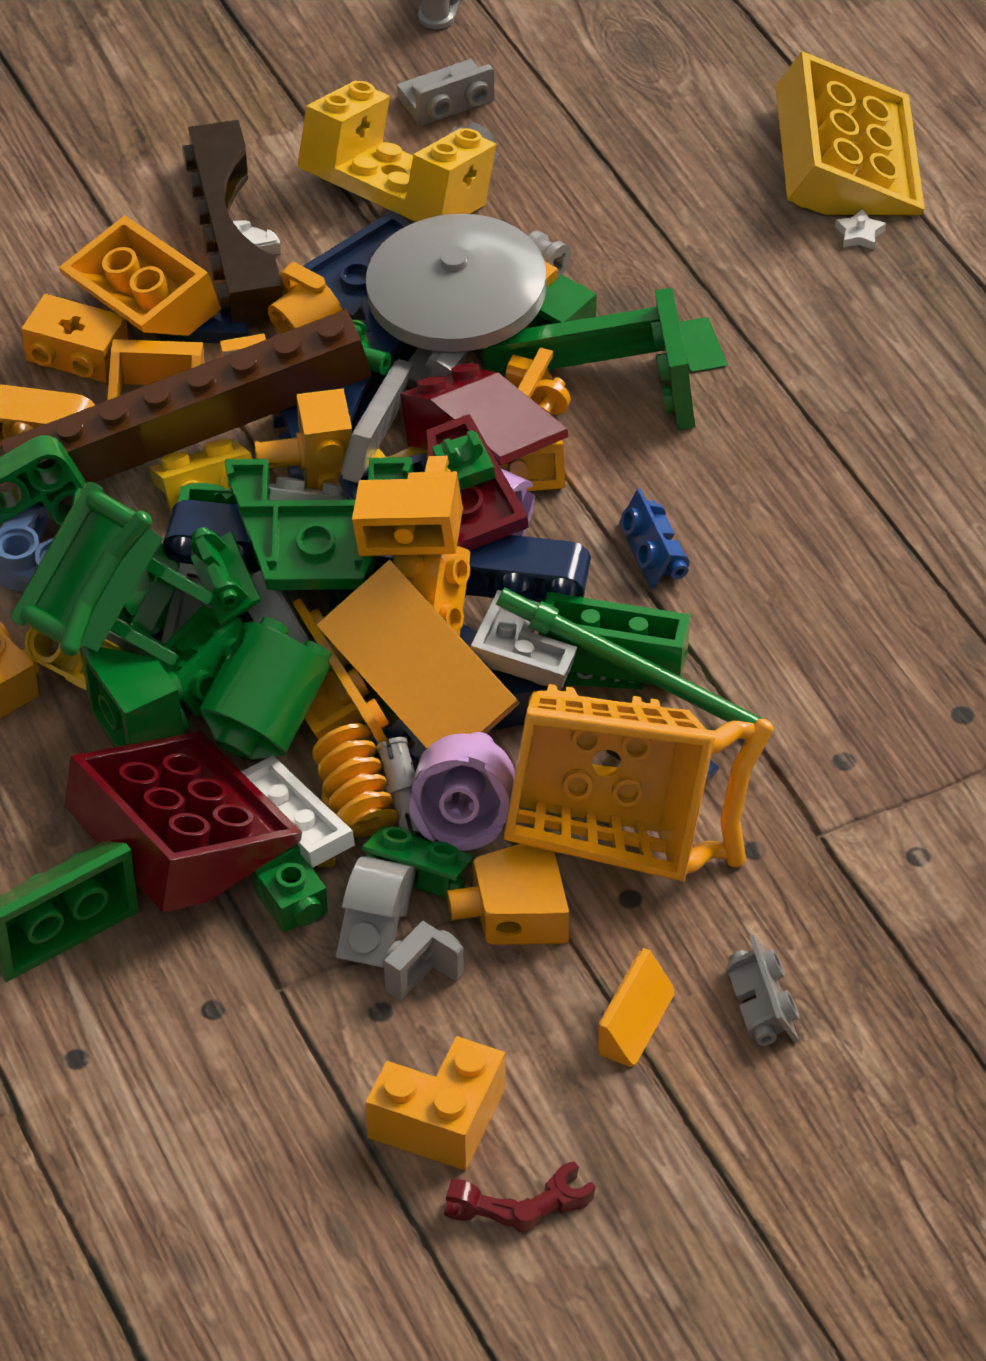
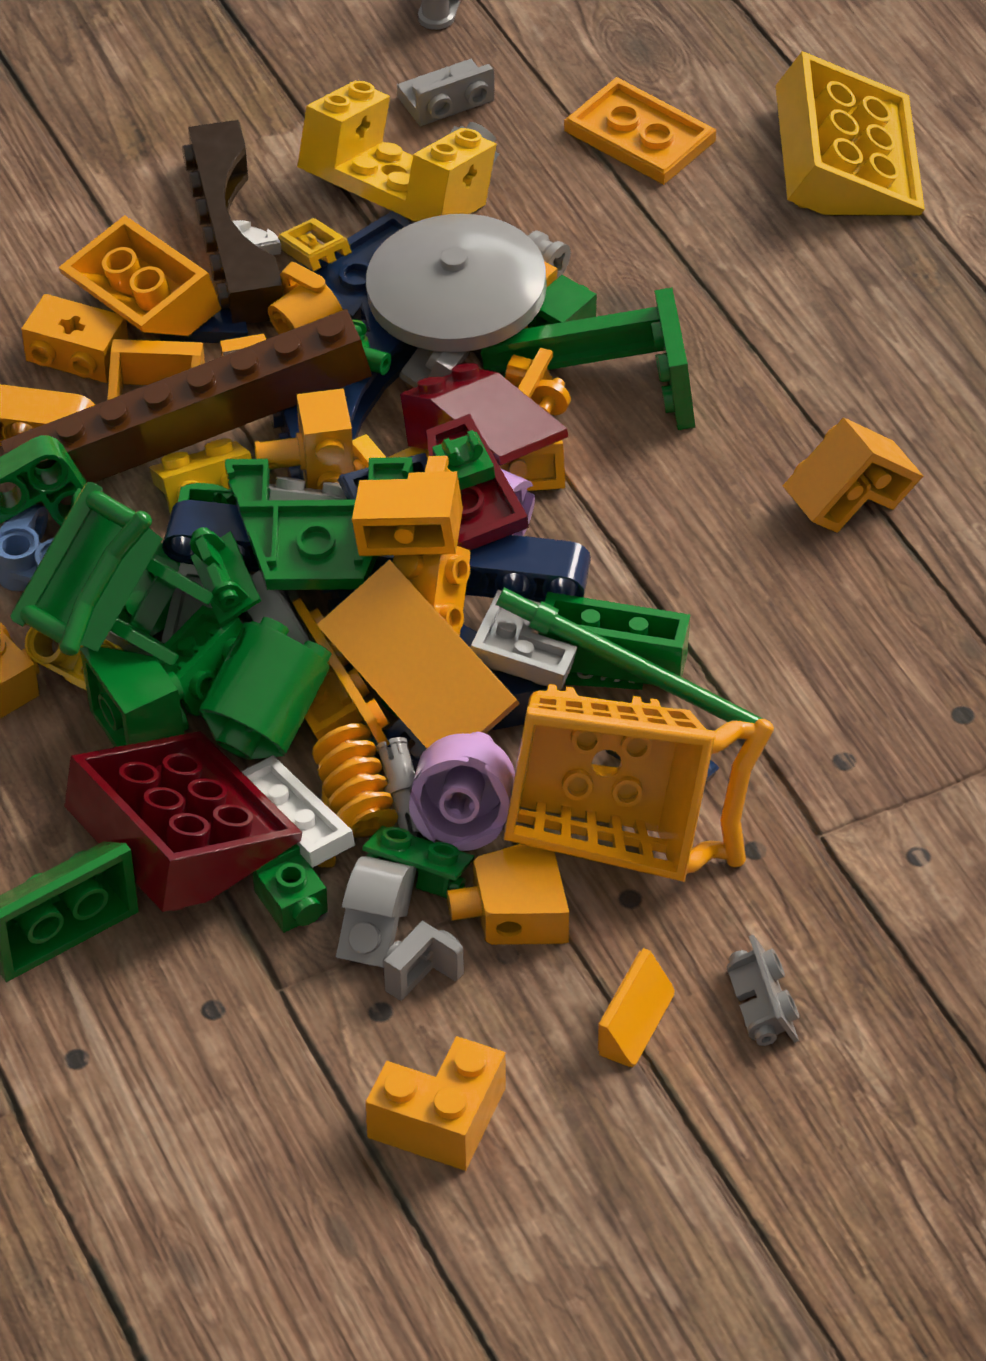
(307, 249): none -> yellow tile
(376, 421): light grey tile -> none
(466, 1201): dark red piece -> none
(640, 130): none -> light orange tile
(651, 540): blue hinge -> none
(701, 345): green sticker -> none
(848, 471): none -> light orange brick
(860, 230): white piece -> none

